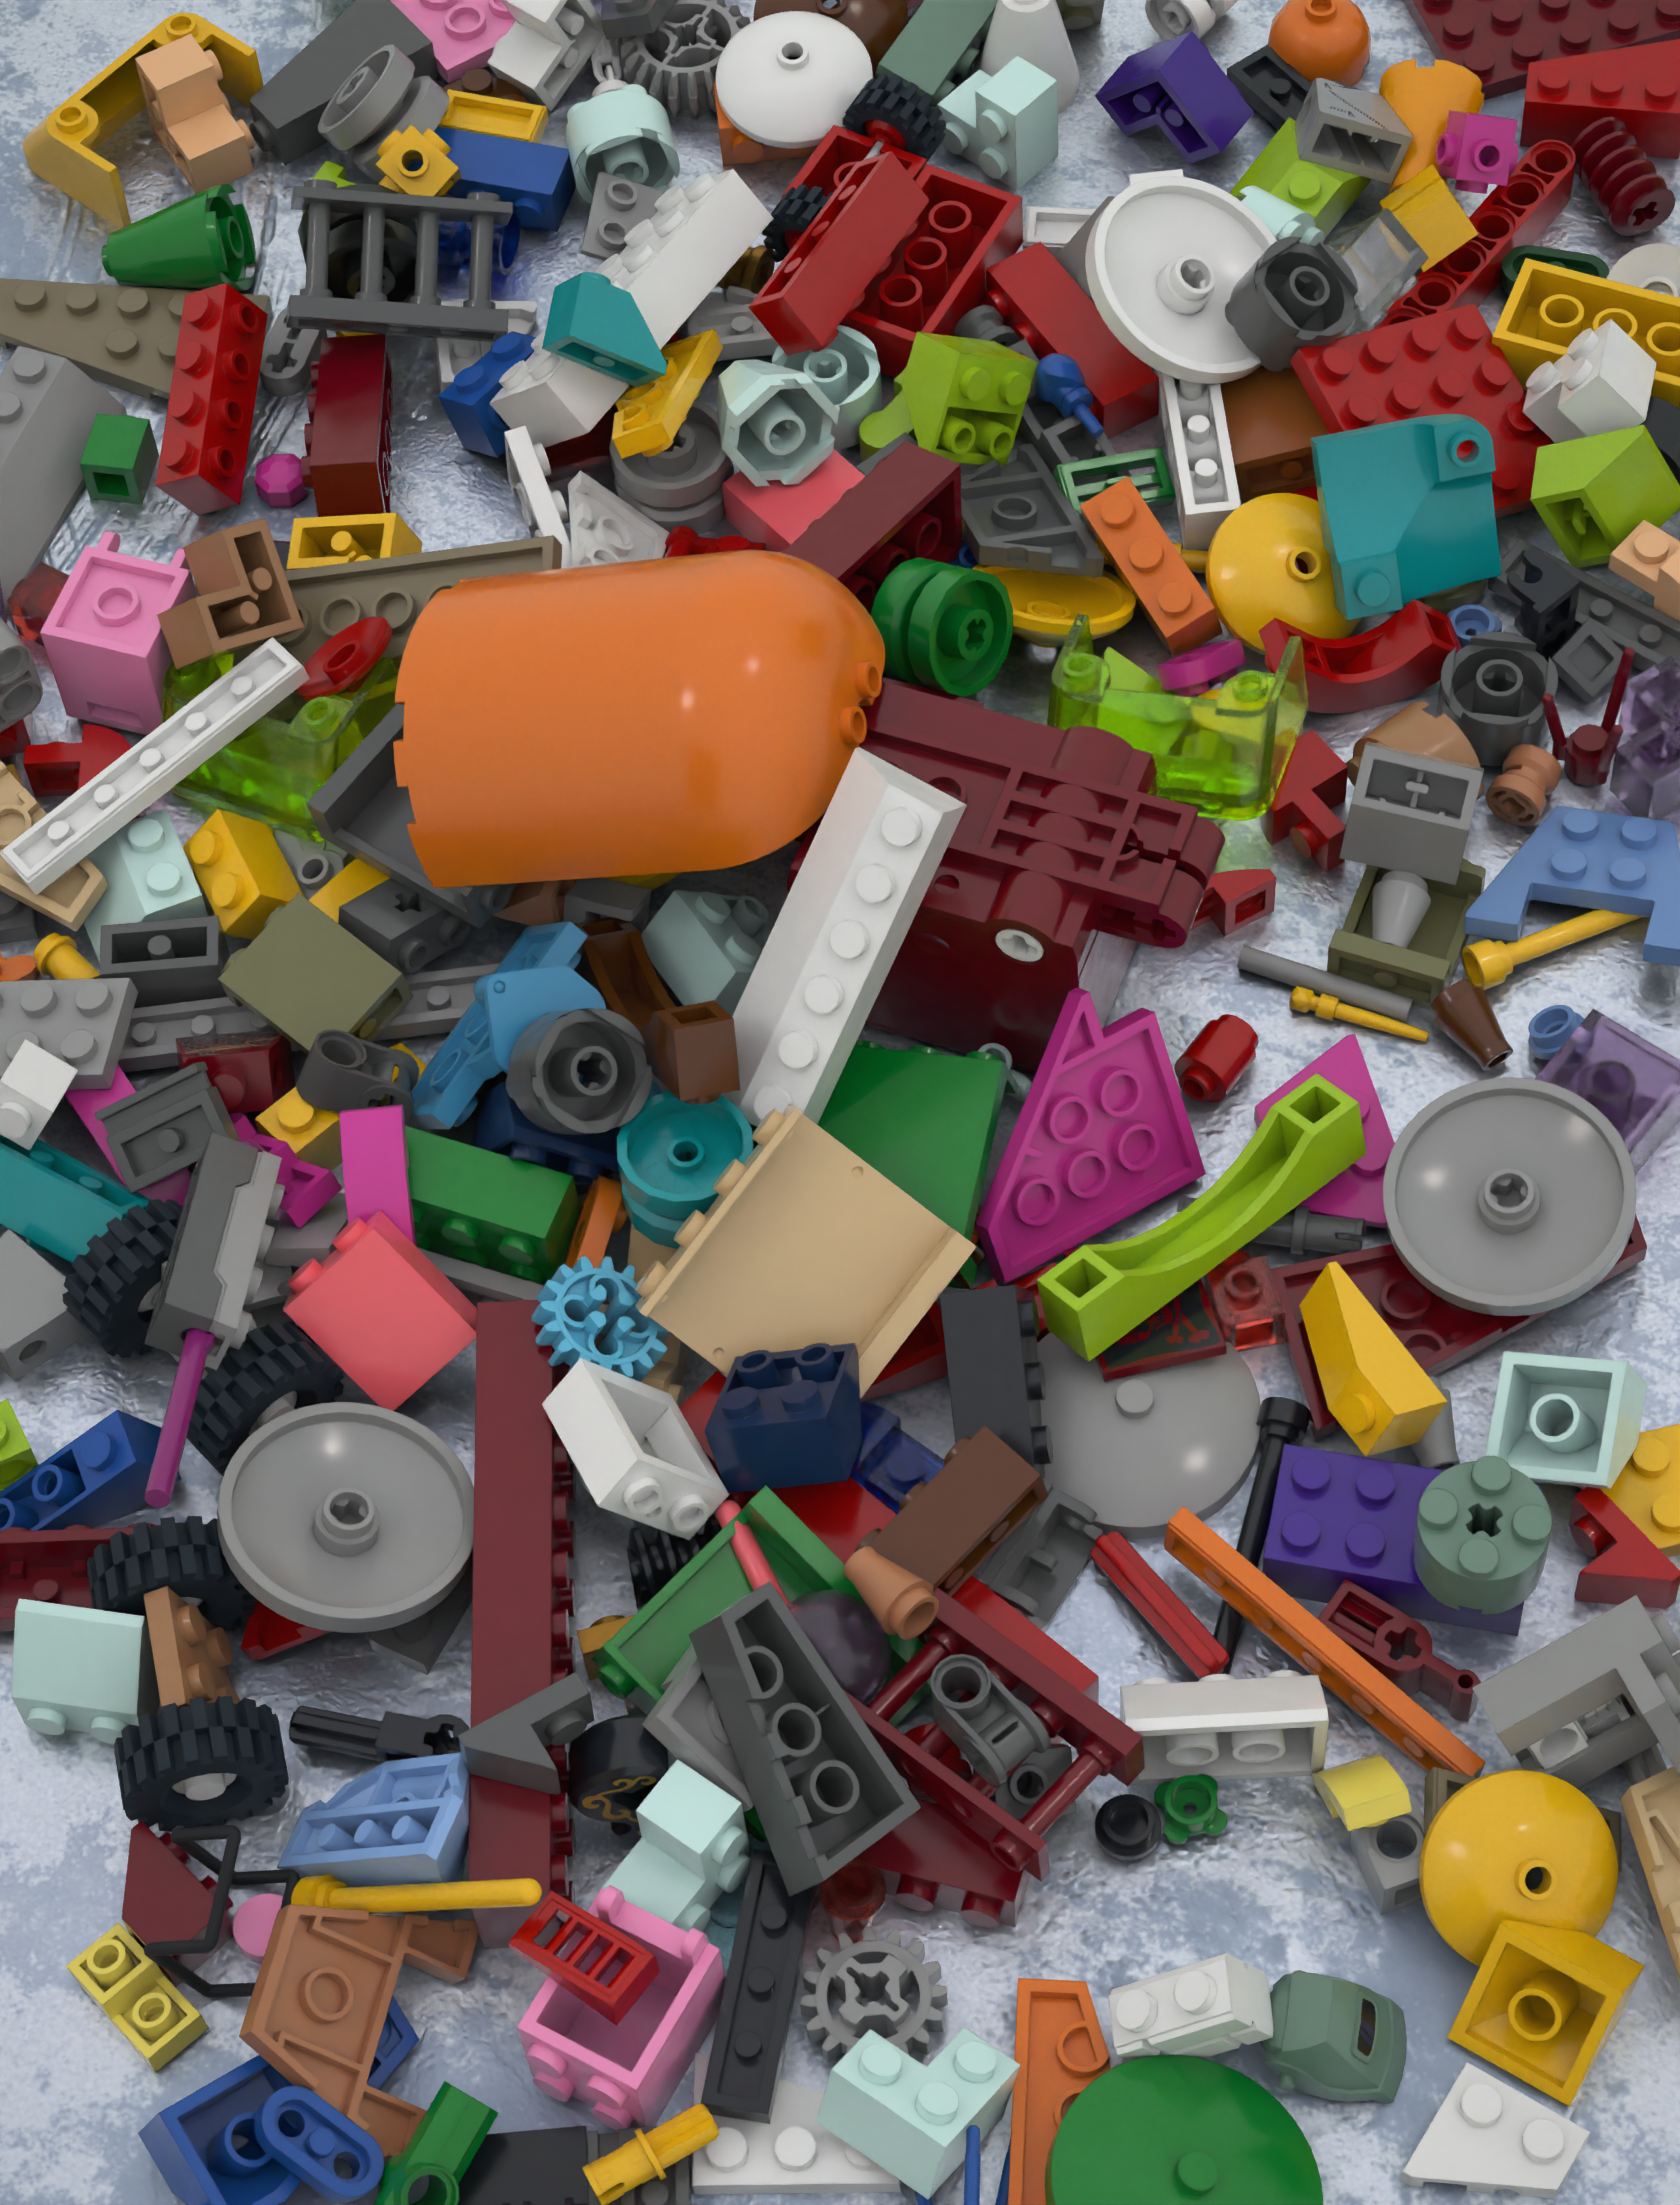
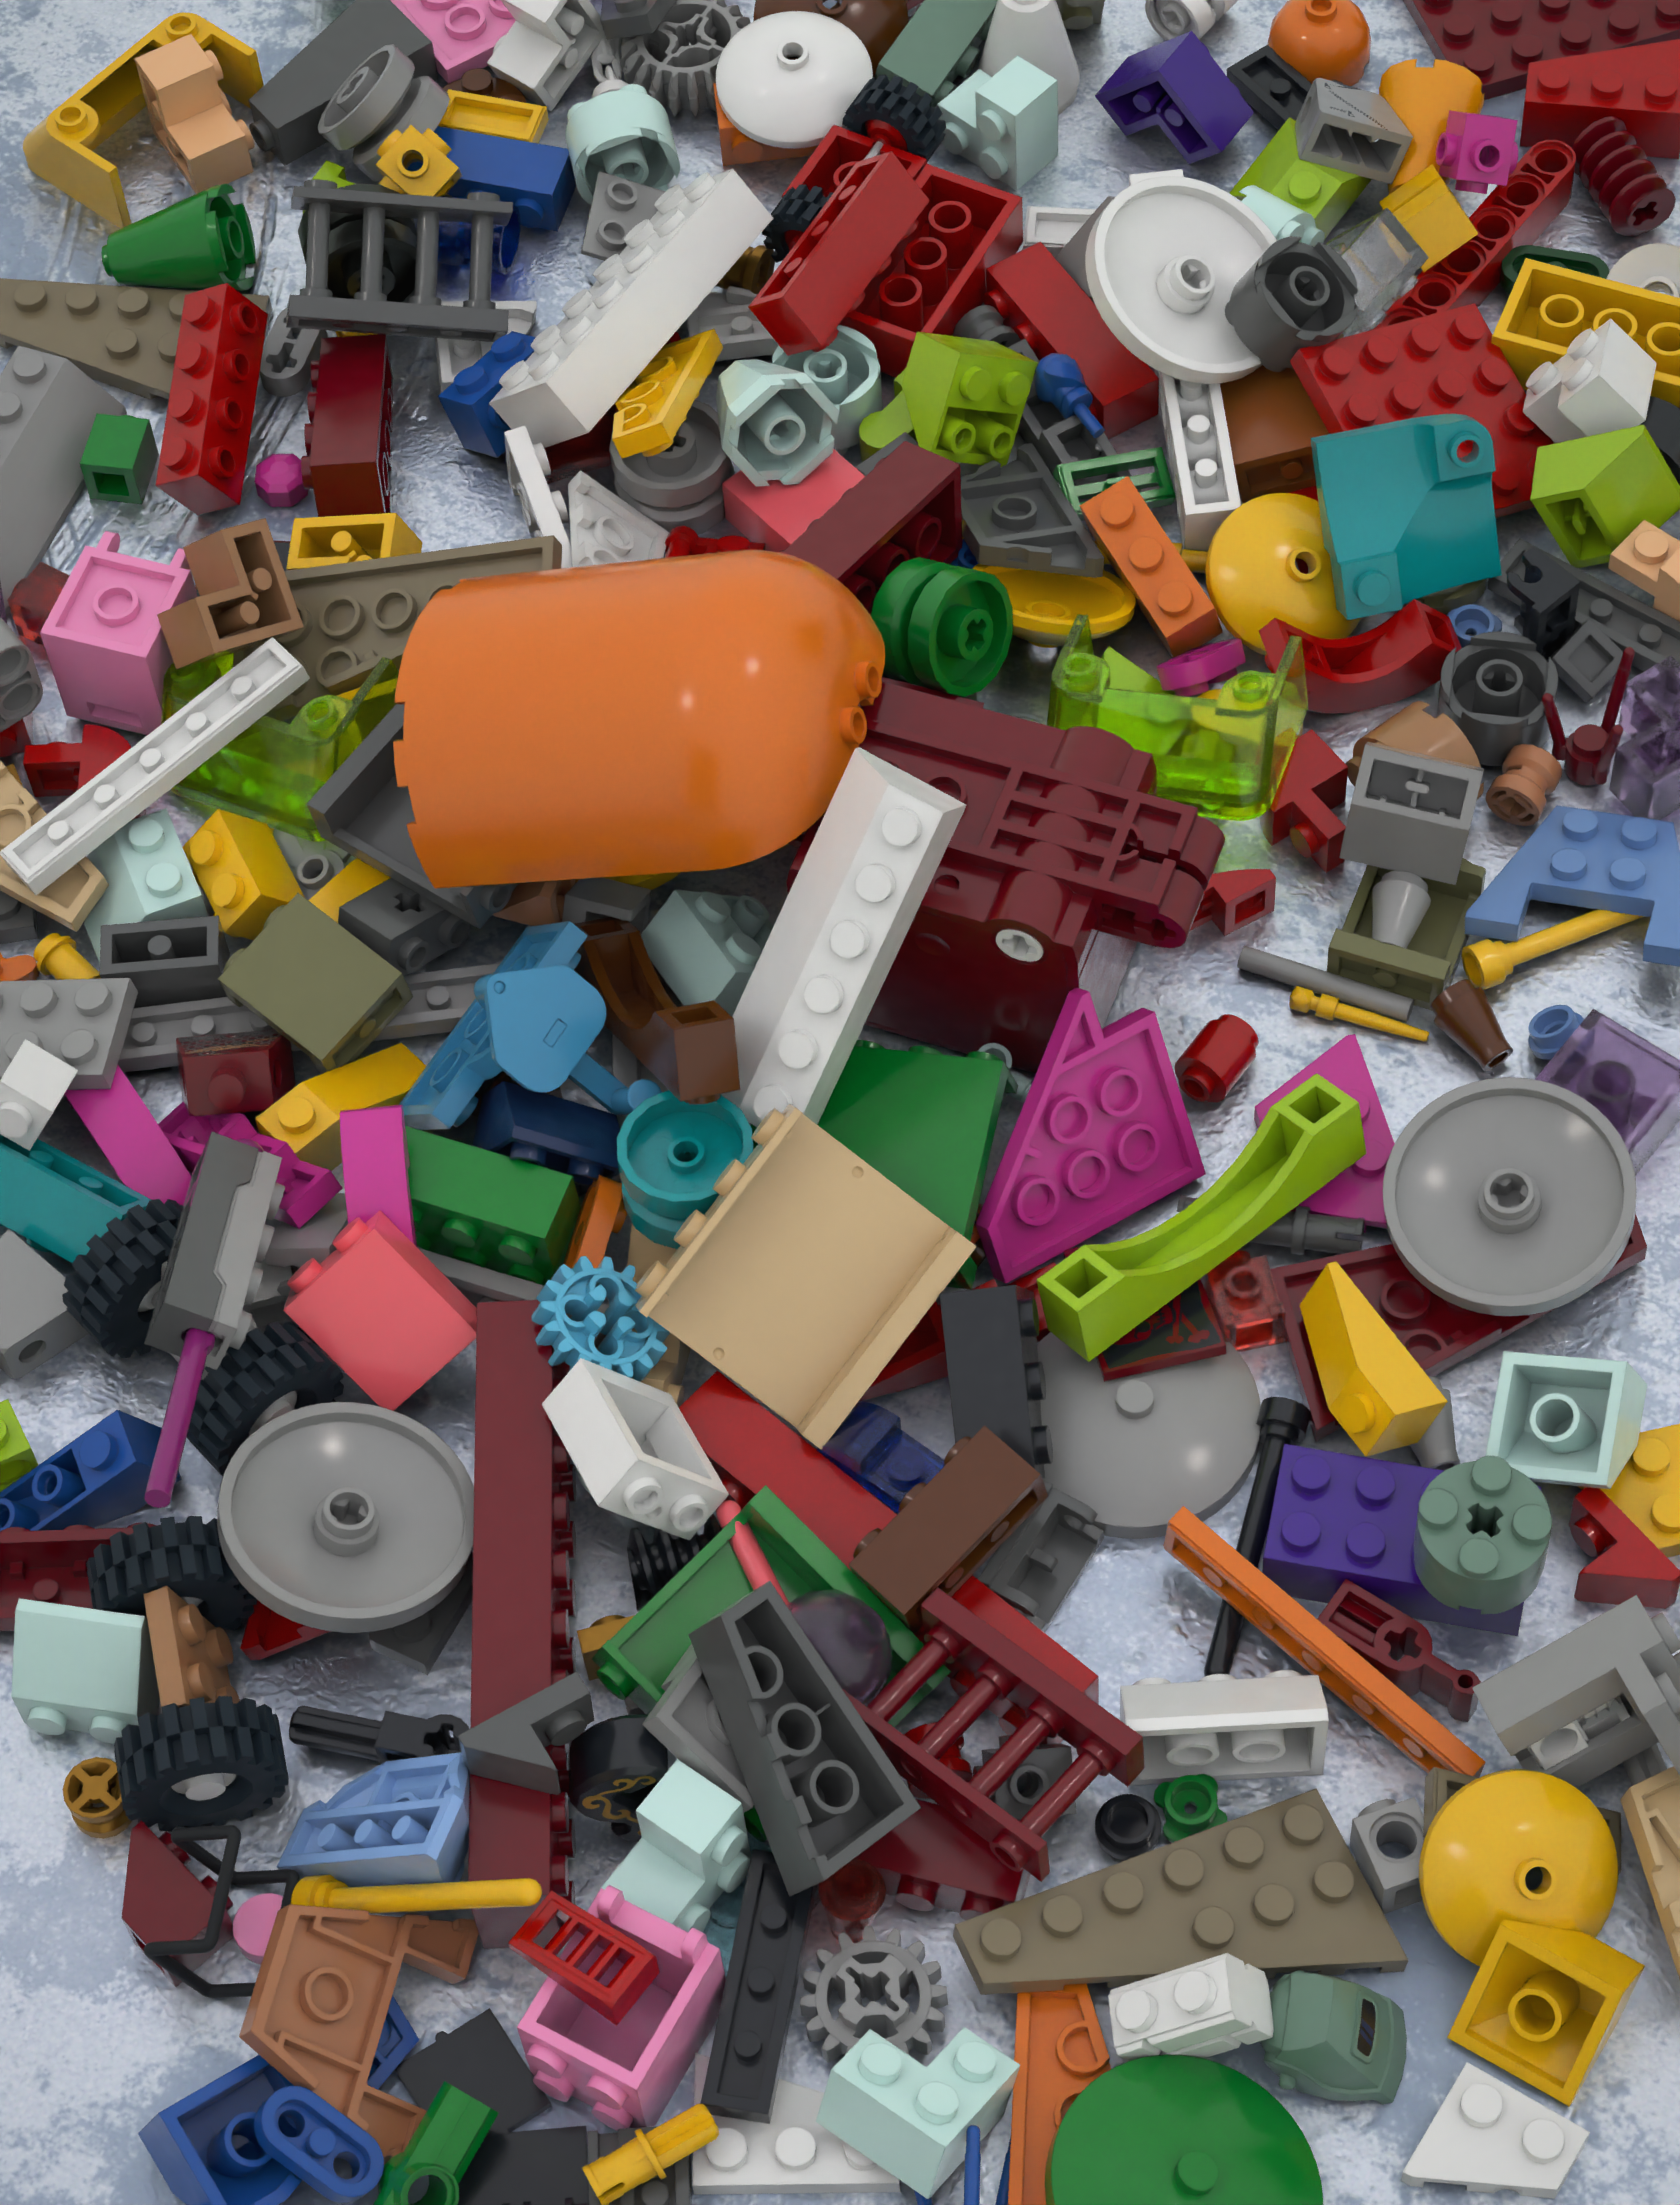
(90, 1783): none -> pearl gold wheel
(137, 1997): light yellow slope -> none
(165, 1126): dark grey plate -> none
(346, 659): red dish -> none
(355, 1074): dark grey piece -> none
(481, 2064): none -> black piece
(602, 330): teal slope -> none
(610, 1058): dark grey brick -> none
(788, 1418): dark blue slope -> none
(894, 1595): nougat cone -> none
(991, 1728): dark grey piece -> none
(1159, 1605): red axle -> none
(1259, 1887): none -> dark tan wing
(1363, 1792): light yellow slope -> none

